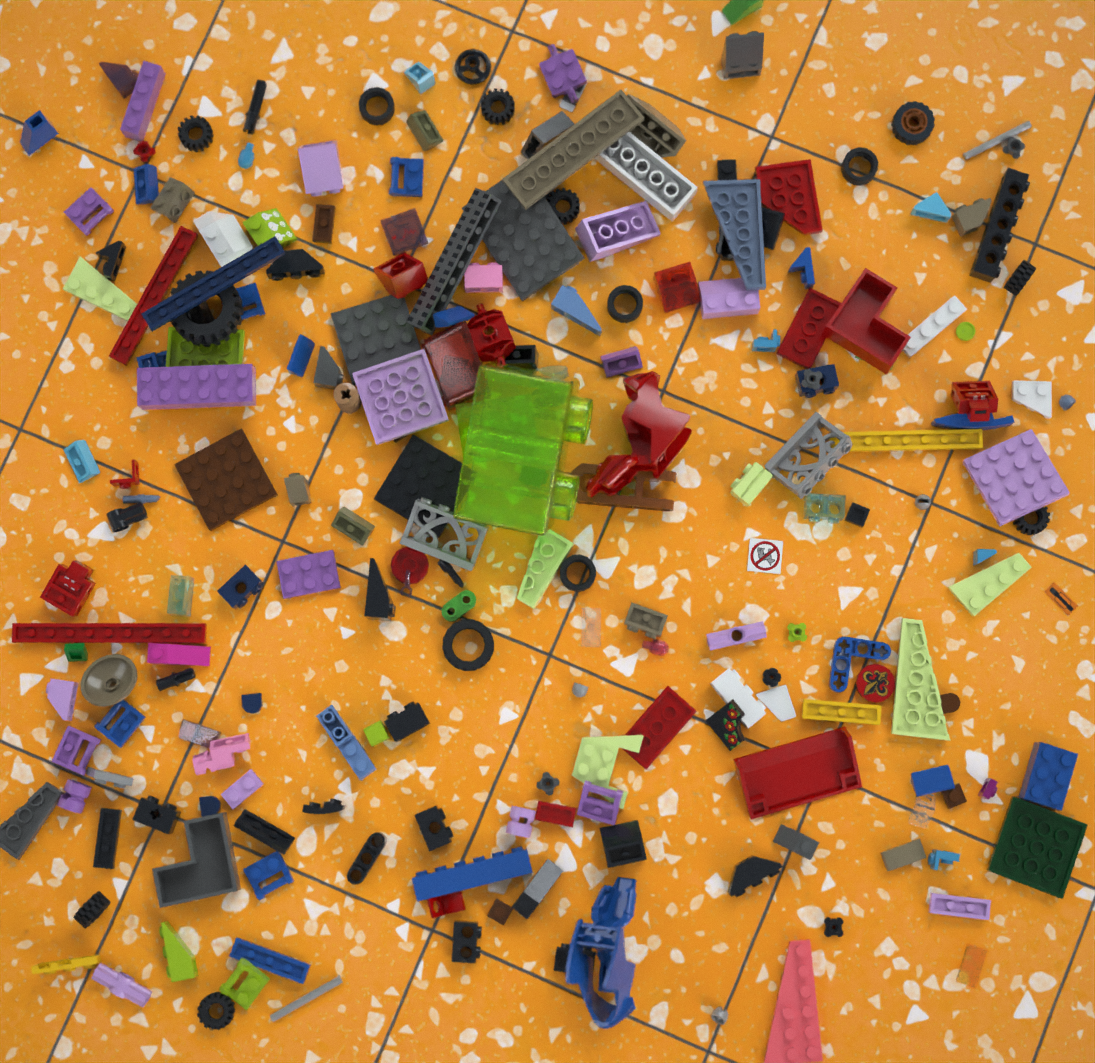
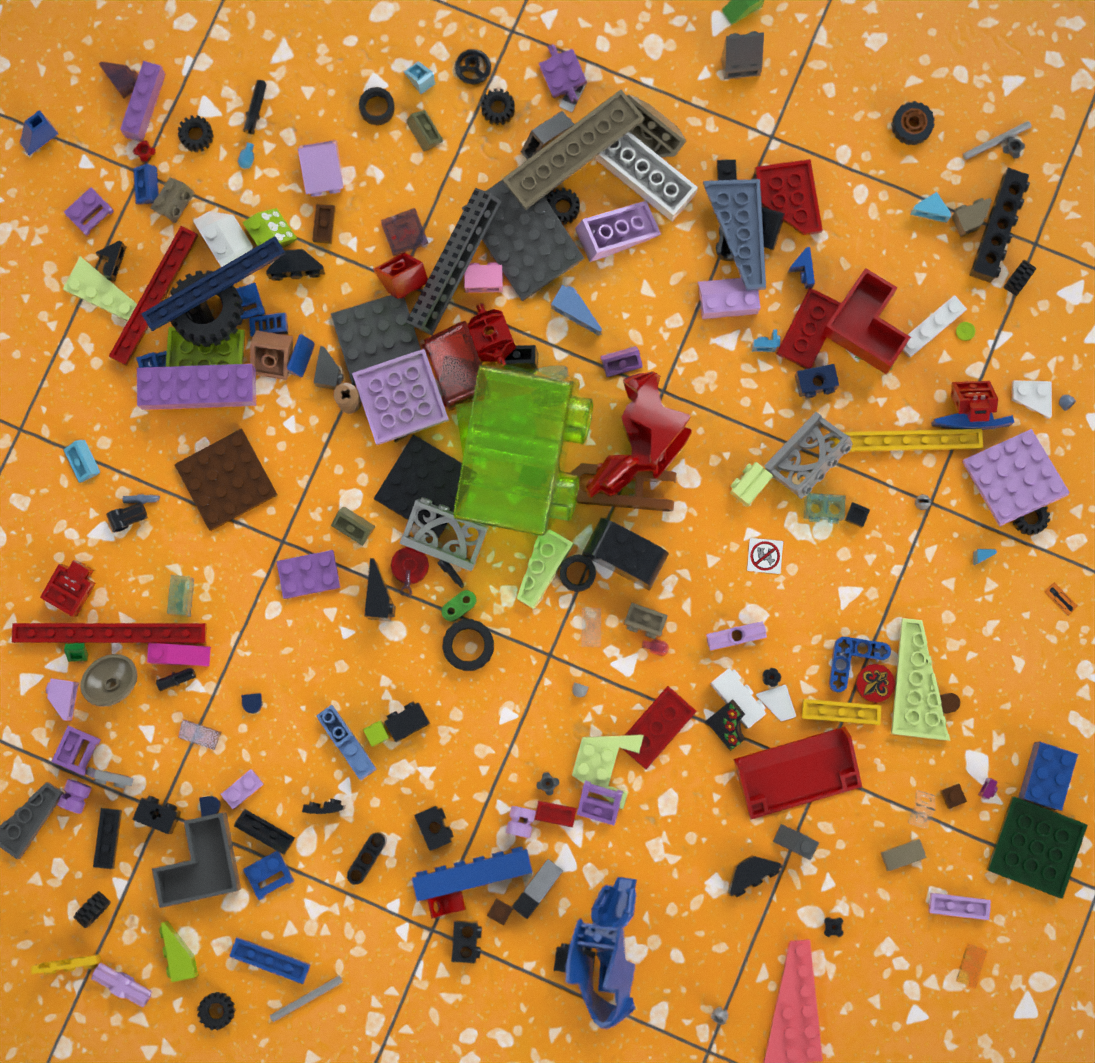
(124, 726): blue plate -> none
(126, 483): red bracket -> none
(221, 753): bright pink plate -> none
(243, 576): dark blue brick -> none
(249, 988): lime plate -> none
(271, 317): none -> blue slope
(271, 354): none -> nougat slope
(297, 489): dark tan slope -> none
(412, 177): blue plate -> none
(451, 316): blue slope -> none
(623, 843): black slope -> none
(625, 553): none -> black brick
(627, 289): black tyre -> none
(677, 287): clear red slope -> none
(798, 627): lime plate -> none
(811, 384): dark grey plate -> none
(859, 152): black tyre -> none
(932, 780): blue slope -> none
(945, 856): dark azure bracket -> none
(989, 583): yellowish green wing -> none

